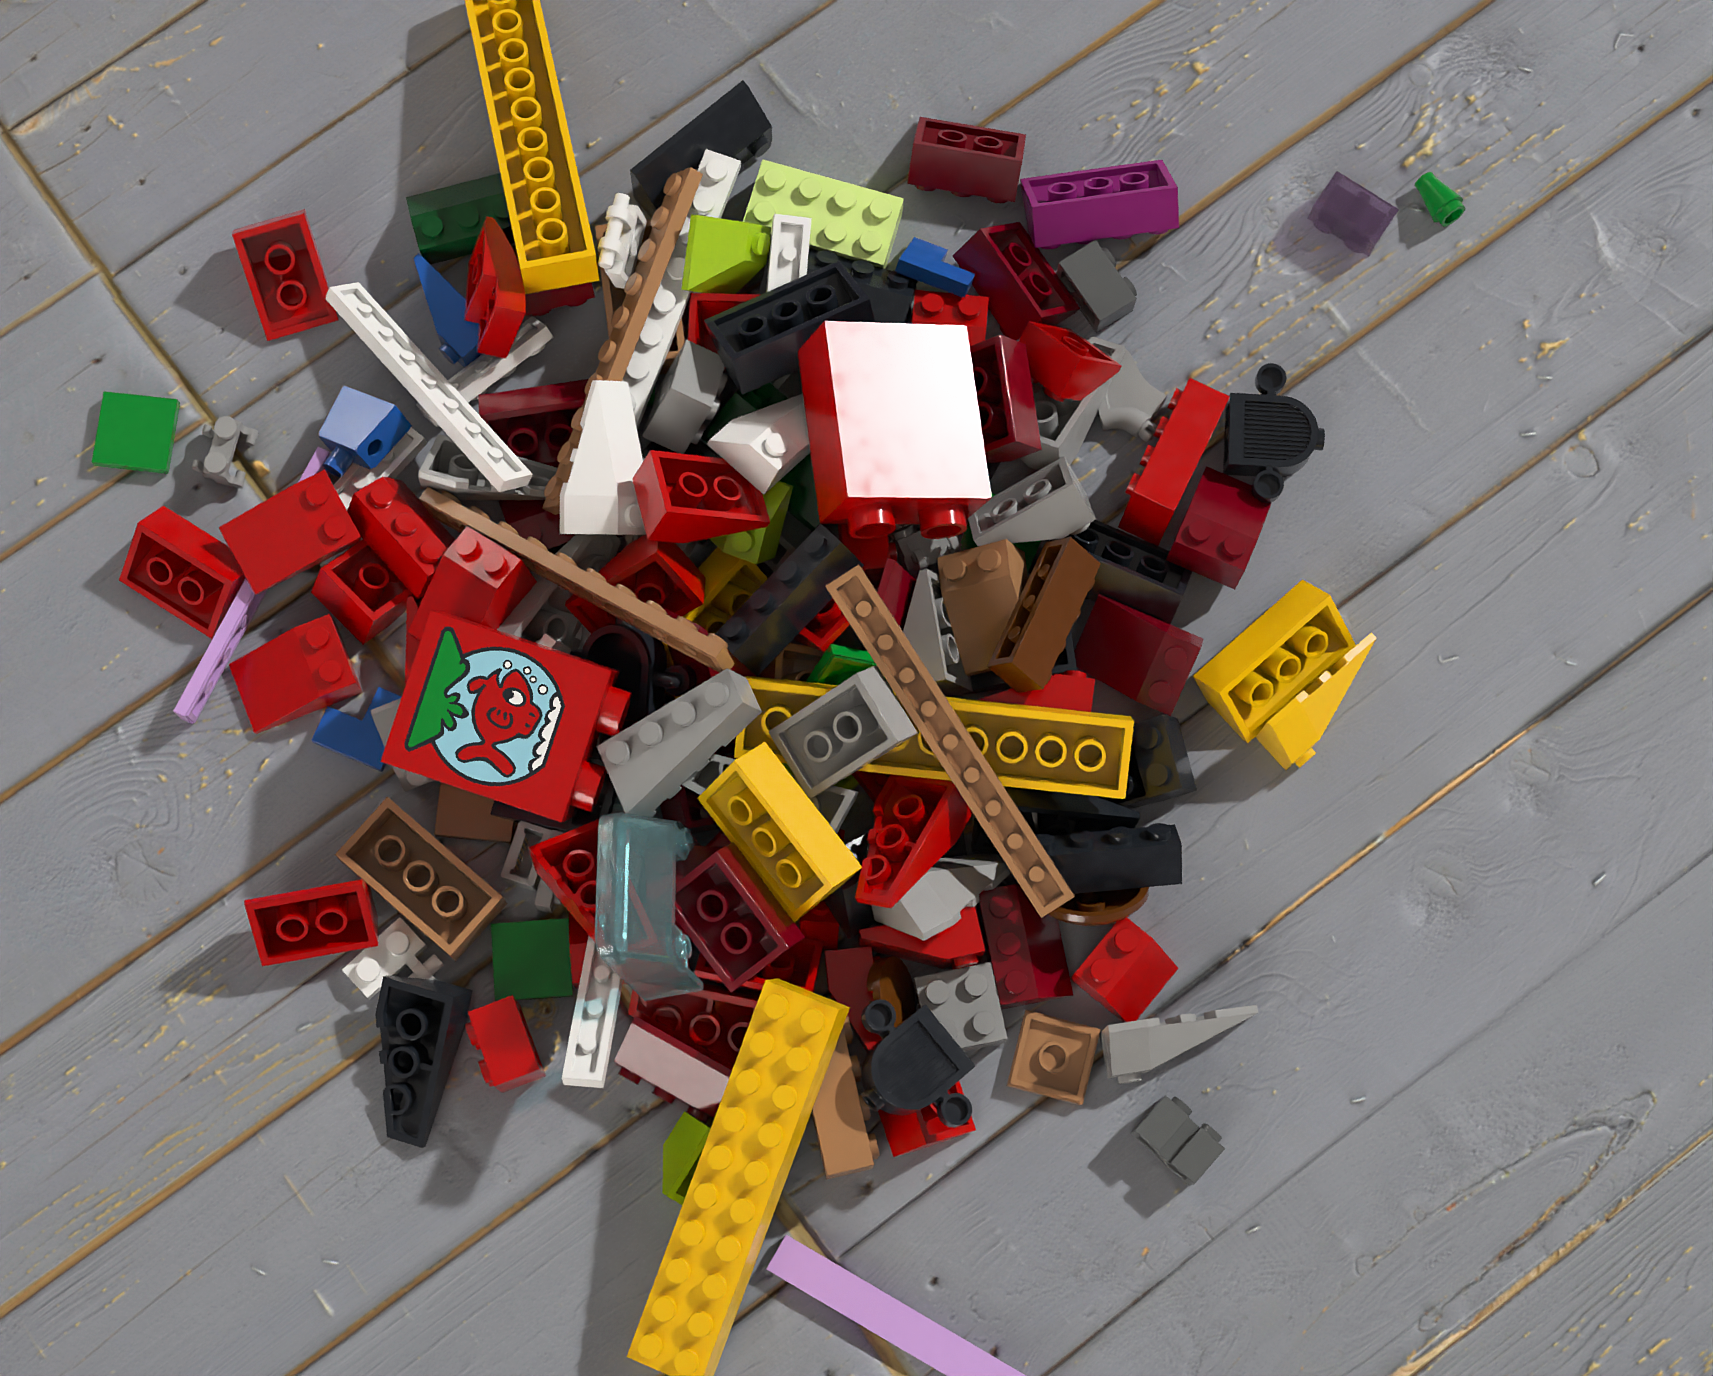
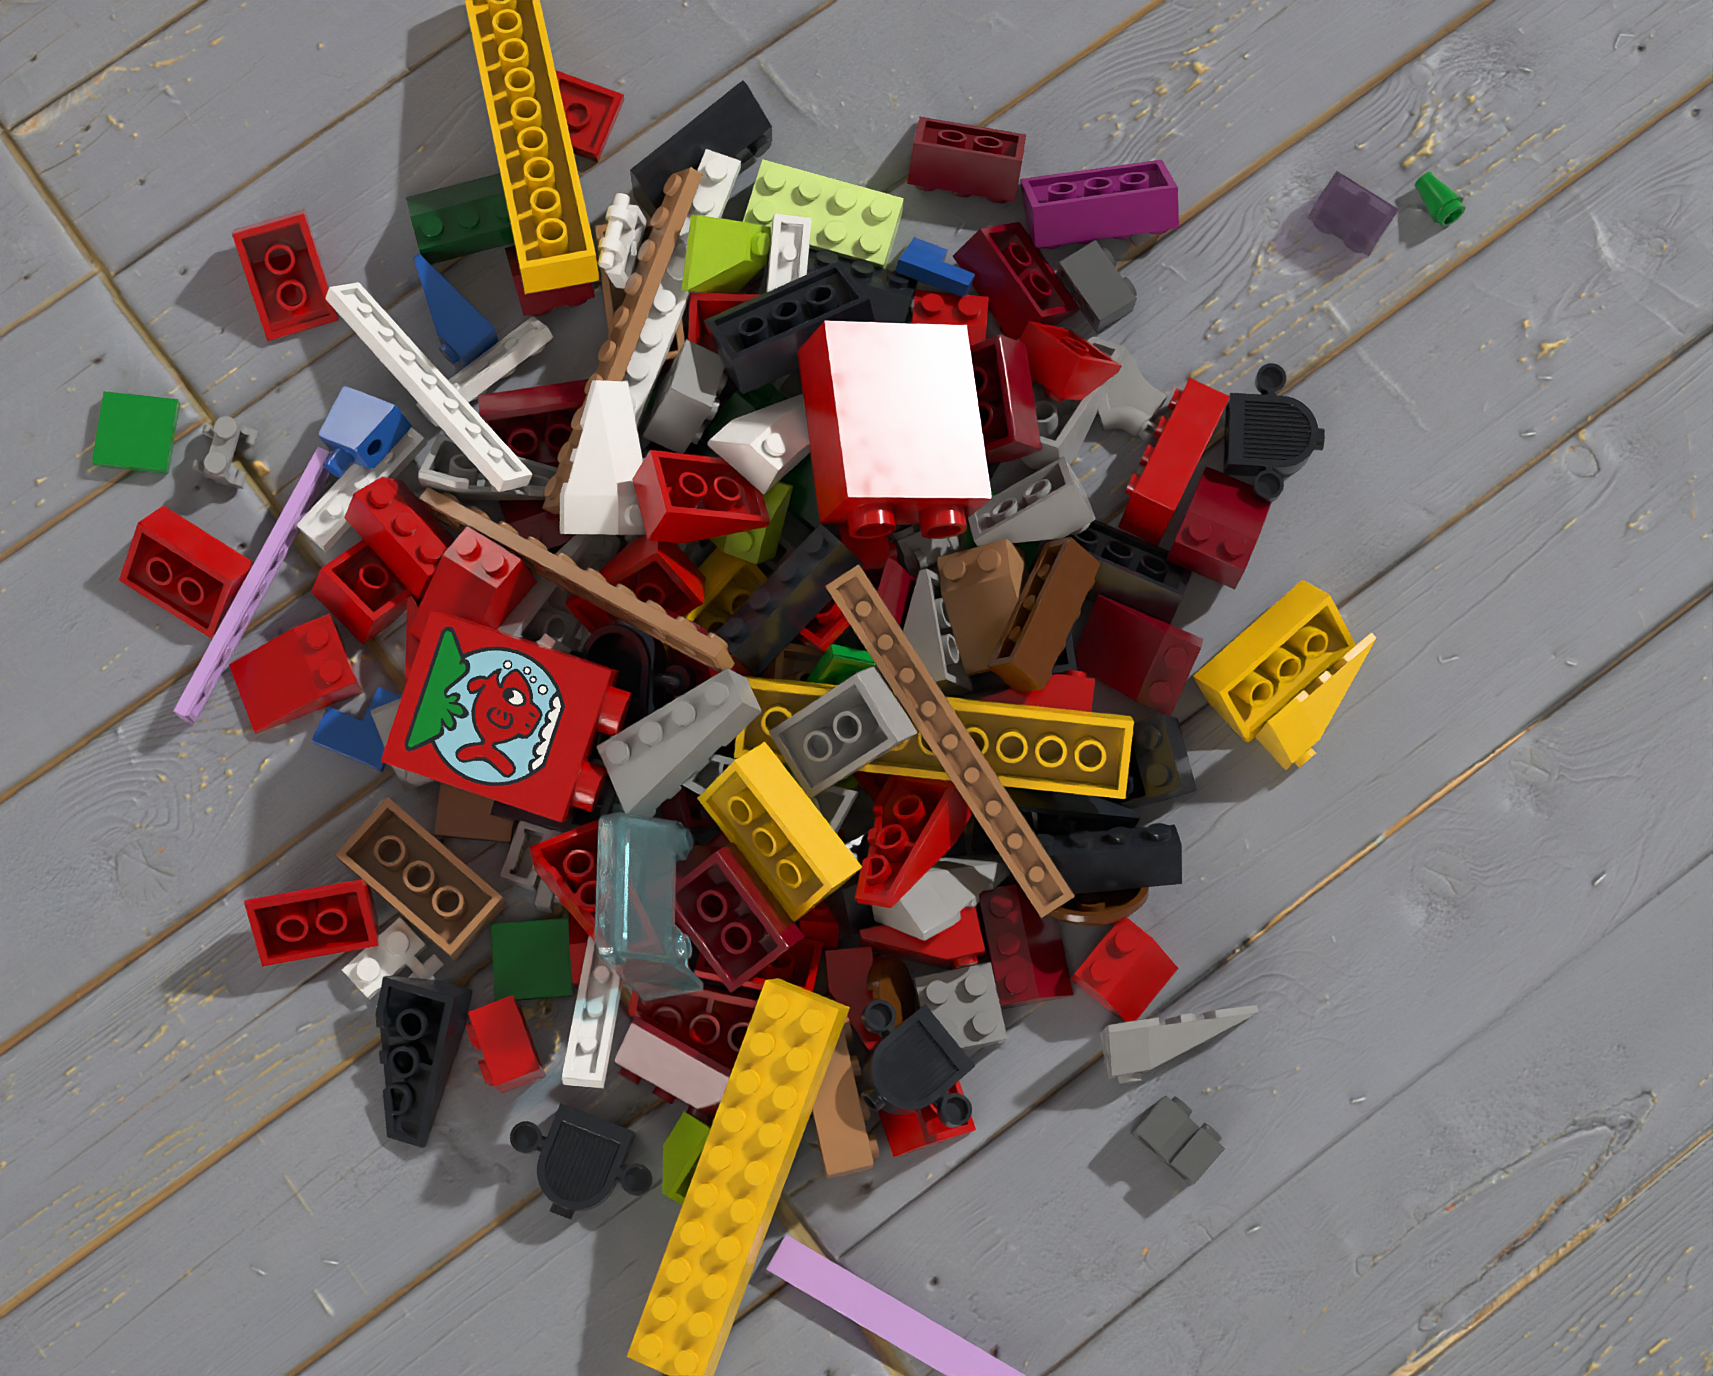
(290, 532): red slope -> none
(494, 291): red slope -> none
(581, 1160): none -> black piece
(589, 114): none -> red tile
(1053, 1057): medium nougat tile -> none

